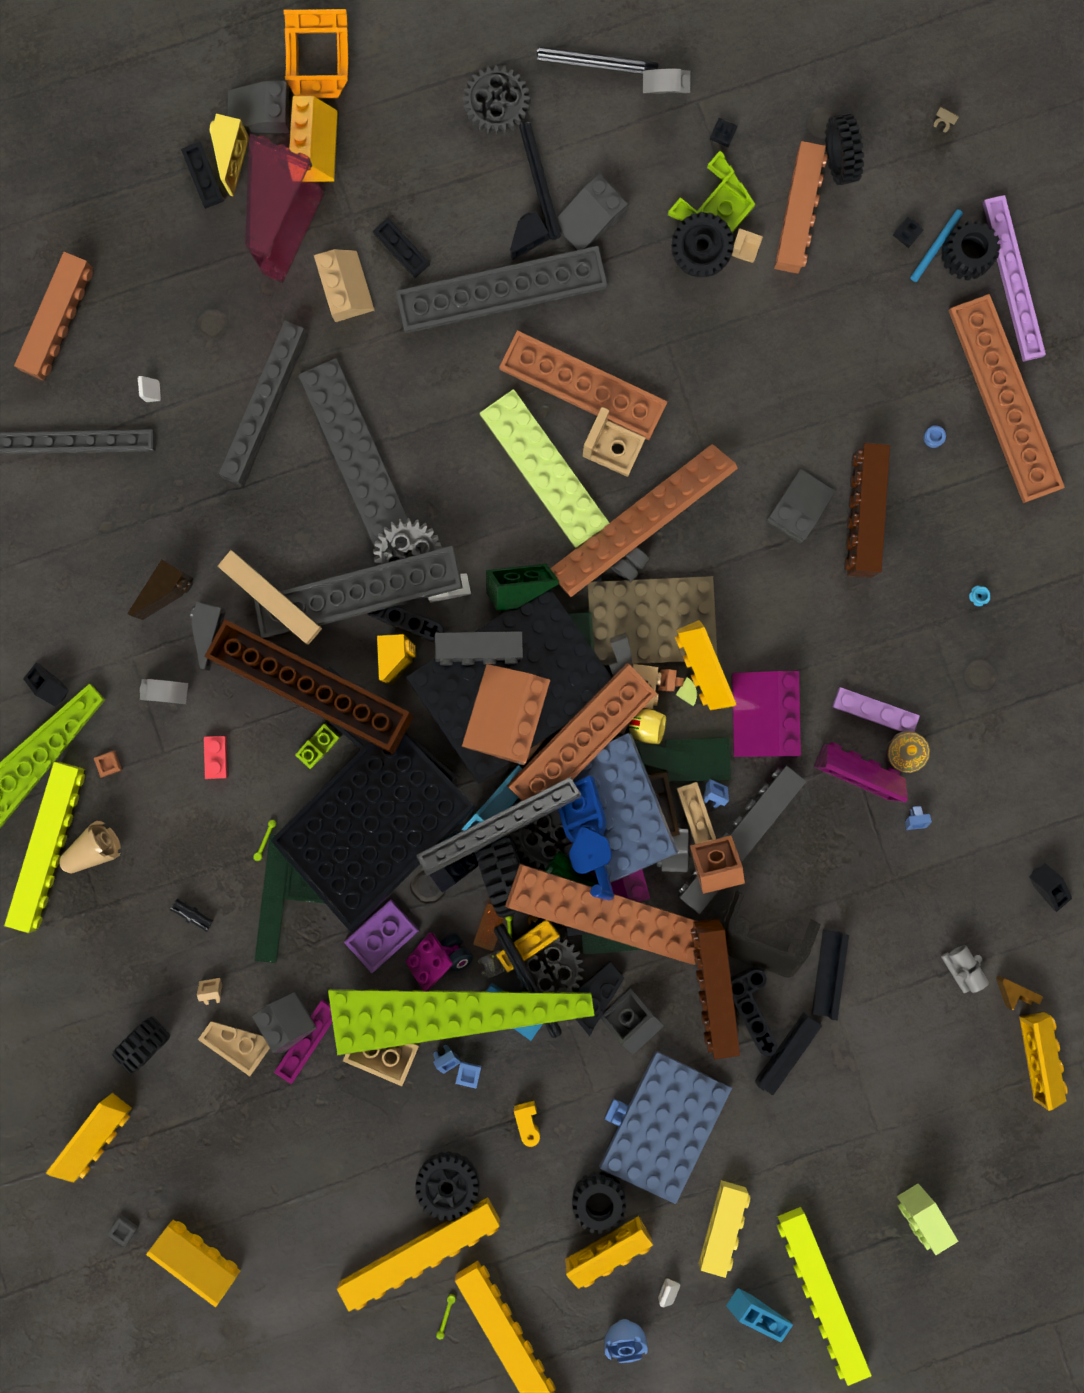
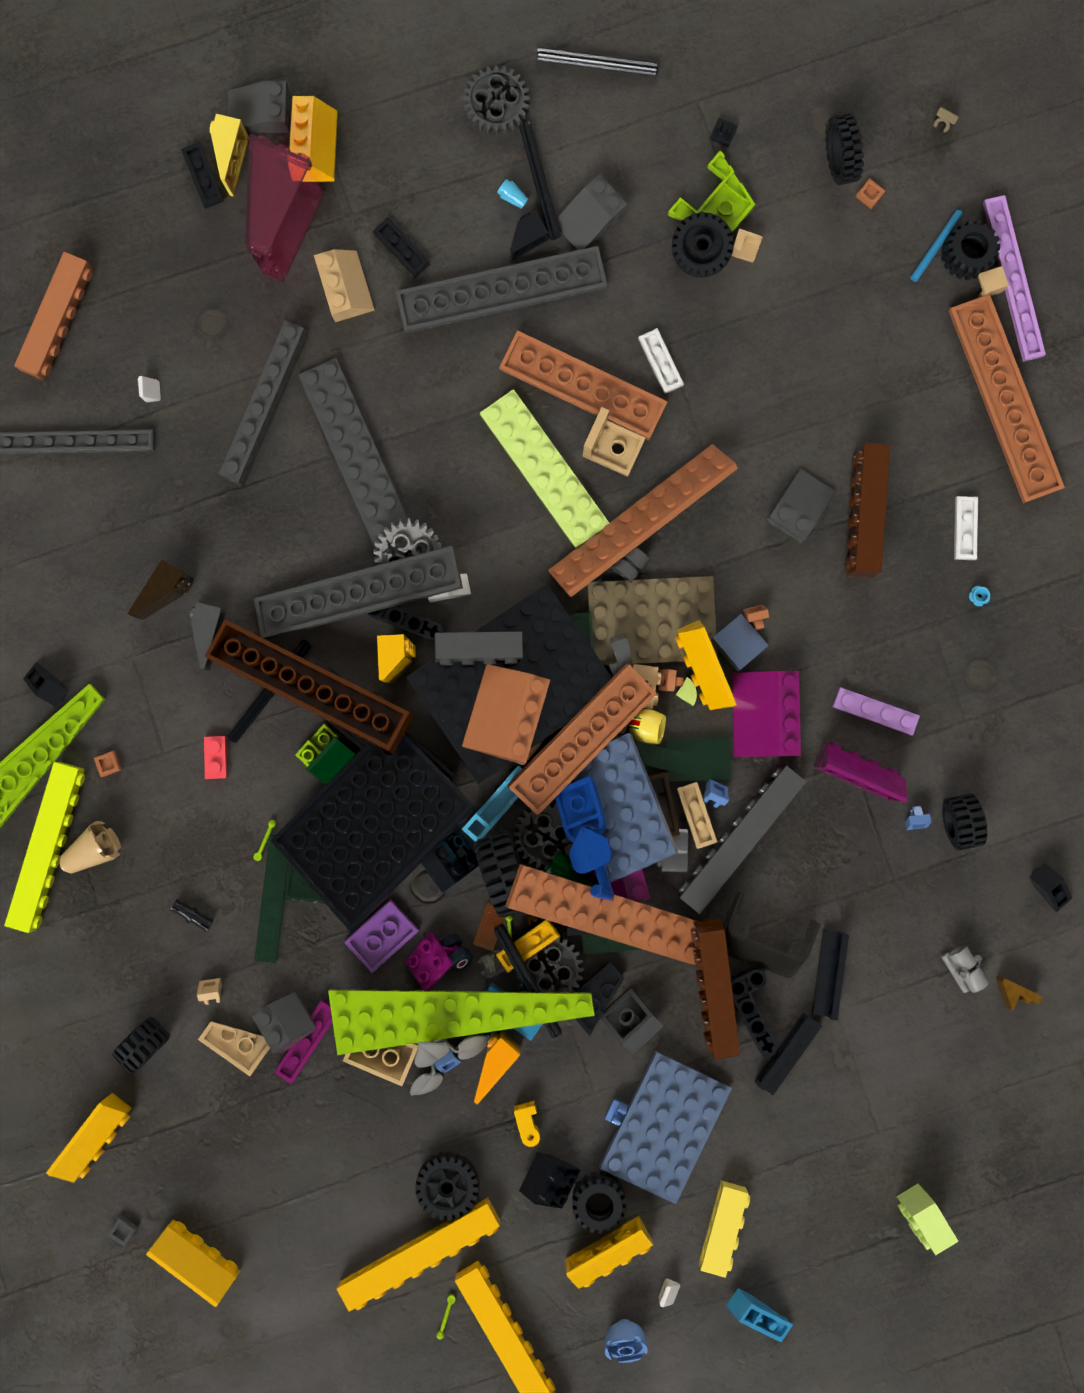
(163, 691): light grey brick -> none
(261, 701): none -> black axle
(269, 597): tan tile -> none
(316, 22): light orange wedge -> none
(331, 760): none -> dark green slope
(431, 1051): none -> light grey plant
(468, 1074): medium blue tile -> none
(498, 826): dark grey tile -> none
(500, 1055): none -> light orange slope
(511, 193): none -> medium azure cone
(518, 585): dark green slope -> none
(549, 1181): none -> black slope
(660, 361): none -> white tile
(666, 81): light grey brick -> none
(717, 864): nougat slope -> none
(739, 642): none -> sand blue tile
(756, 615): none -> nougat tile
(800, 206): nougat brick -> none
(824, 1296): neon yellow brick -> none
(870, 193): none -> nougat tile
(908, 232): black tile -> none
(908, 751): tile -> none
(934, 436): medium blue tile -> none
(964, 821): none -> black tyre
(966, 528): none -> white tile
(992, 282): none -> tan panel
(1043, 1060): yellow slope -> none

